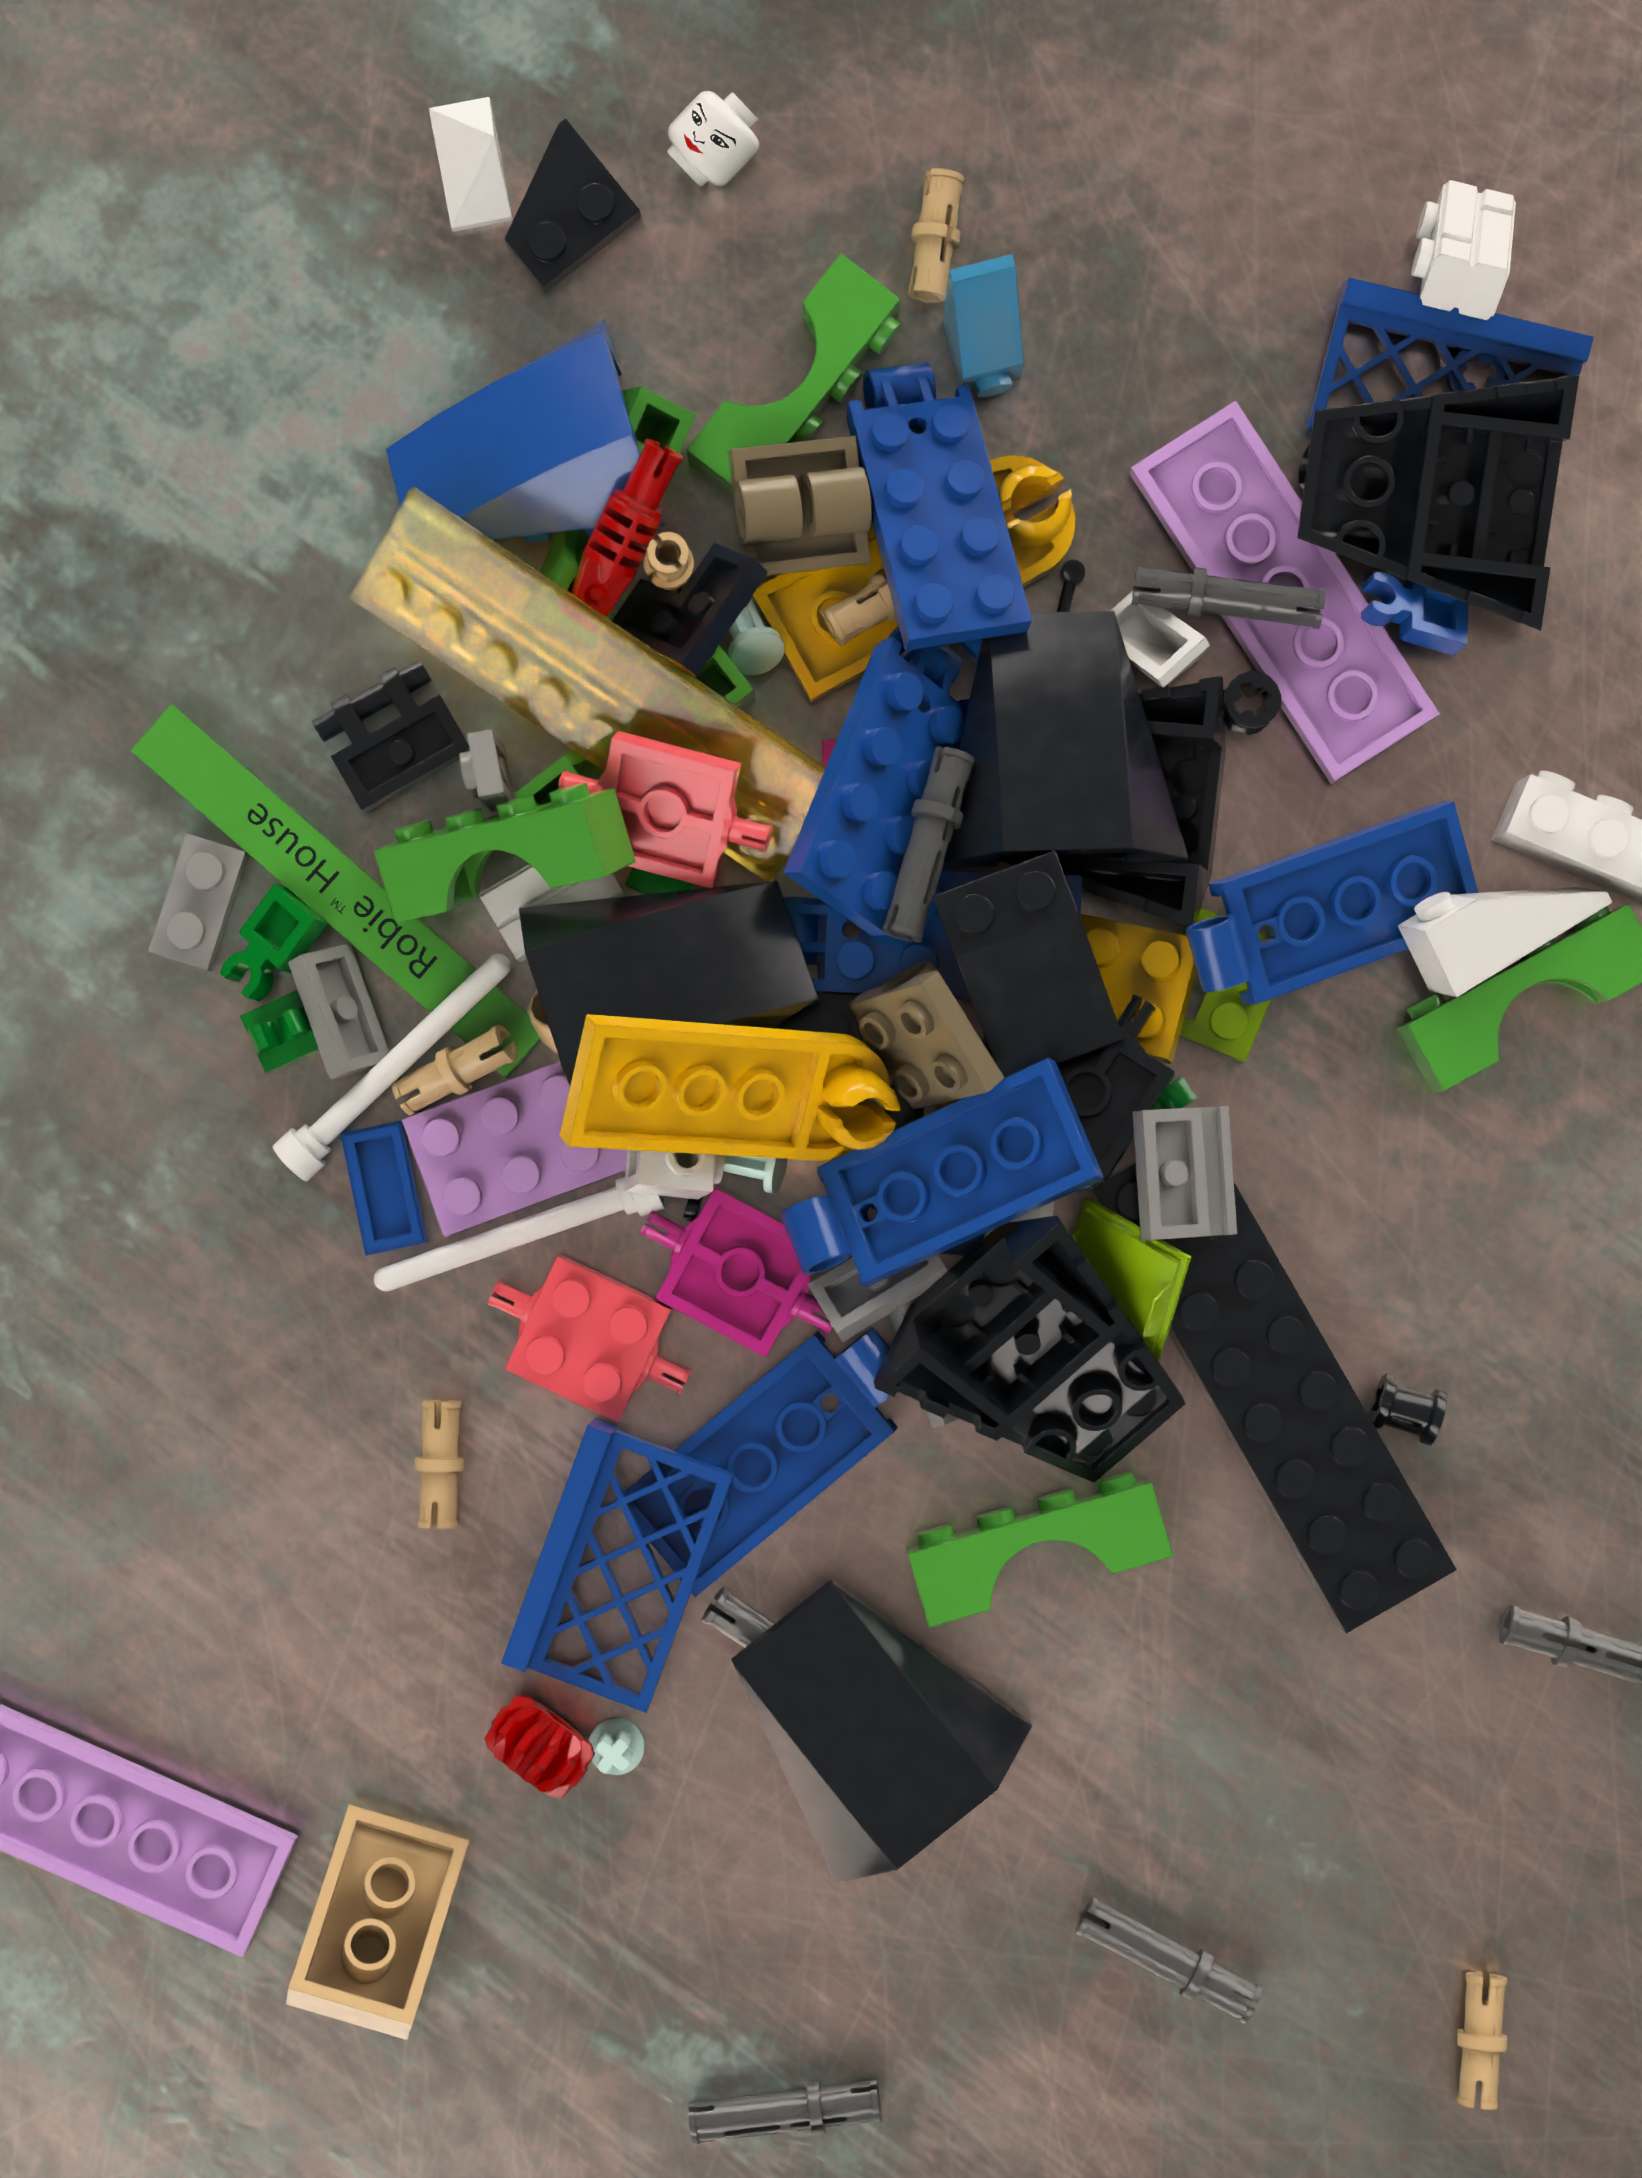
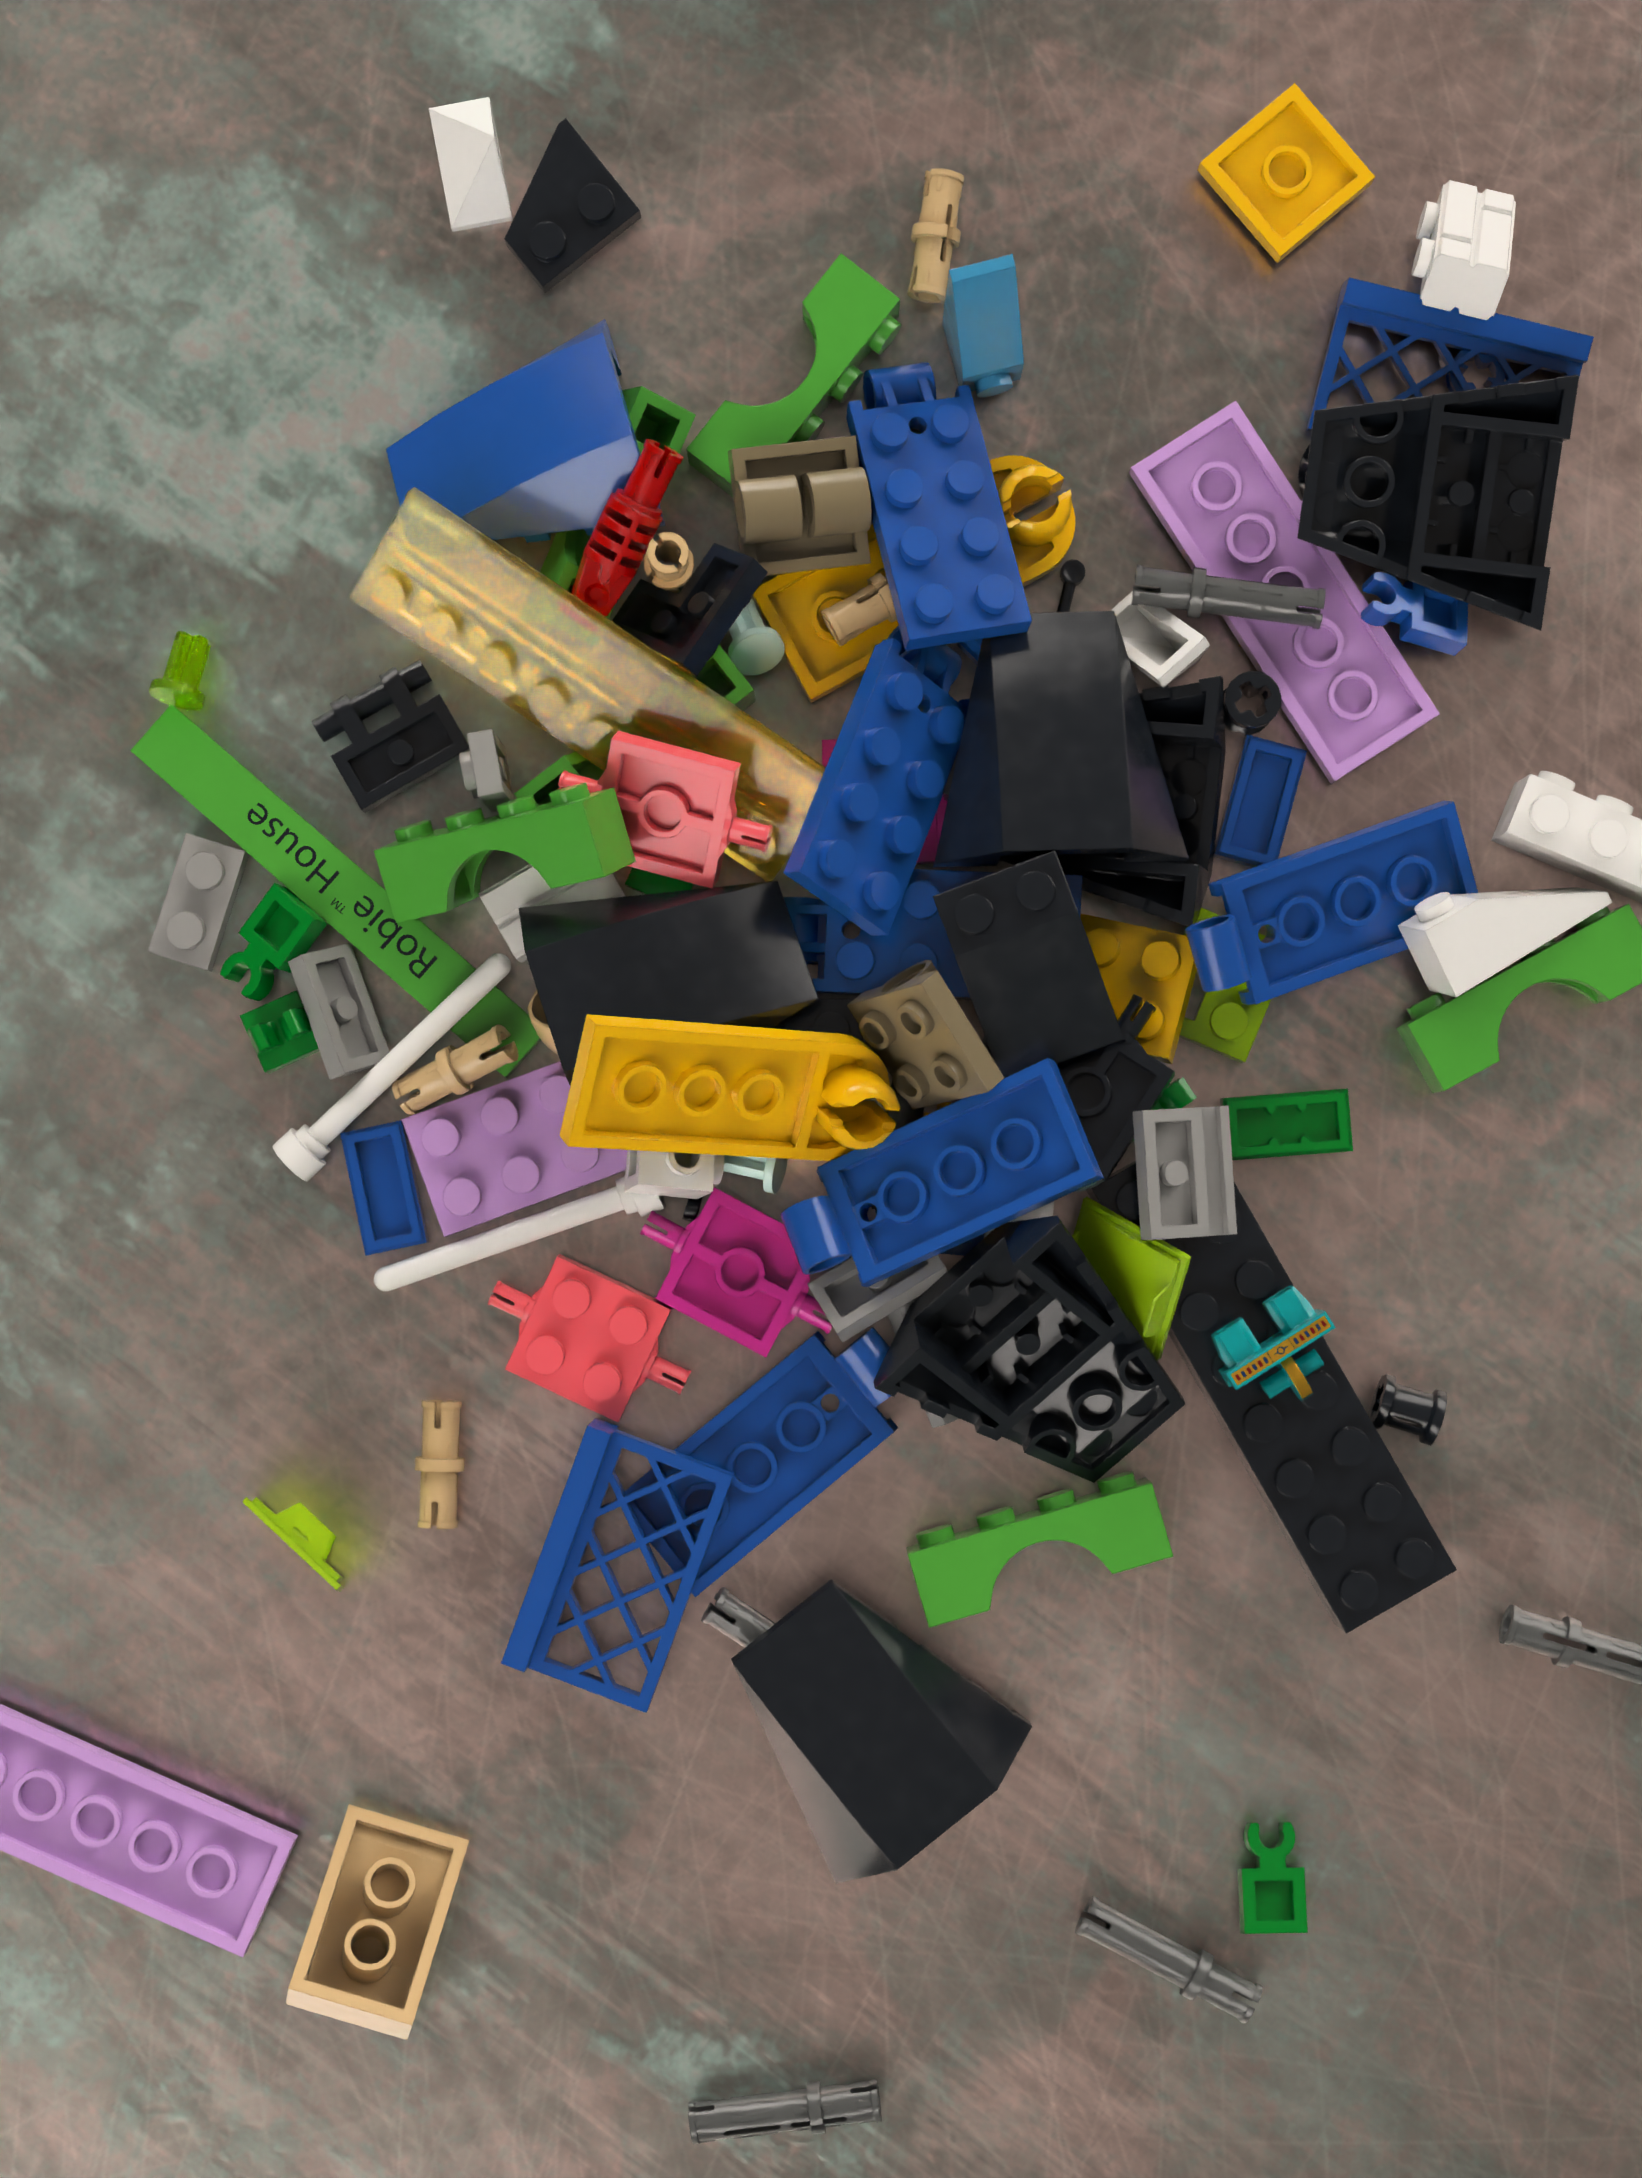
(183, 673): none -> clear neon green piece
(303, 1534): none -> lime piece
(539, 1746): red gear -> none
(617, 1745): light aqua piece -> none
(713, 138): white head -> none
(932, 830): dark grey pin -> none
(1259, 802): none -> blue tile
(1270, 1894): none -> green plate
(1286, 173): none -> yellow plate
(1289, 1124): none -> green plate
(1297, 1328): none -> teal hips
(1481, 2040): tan pin -> none

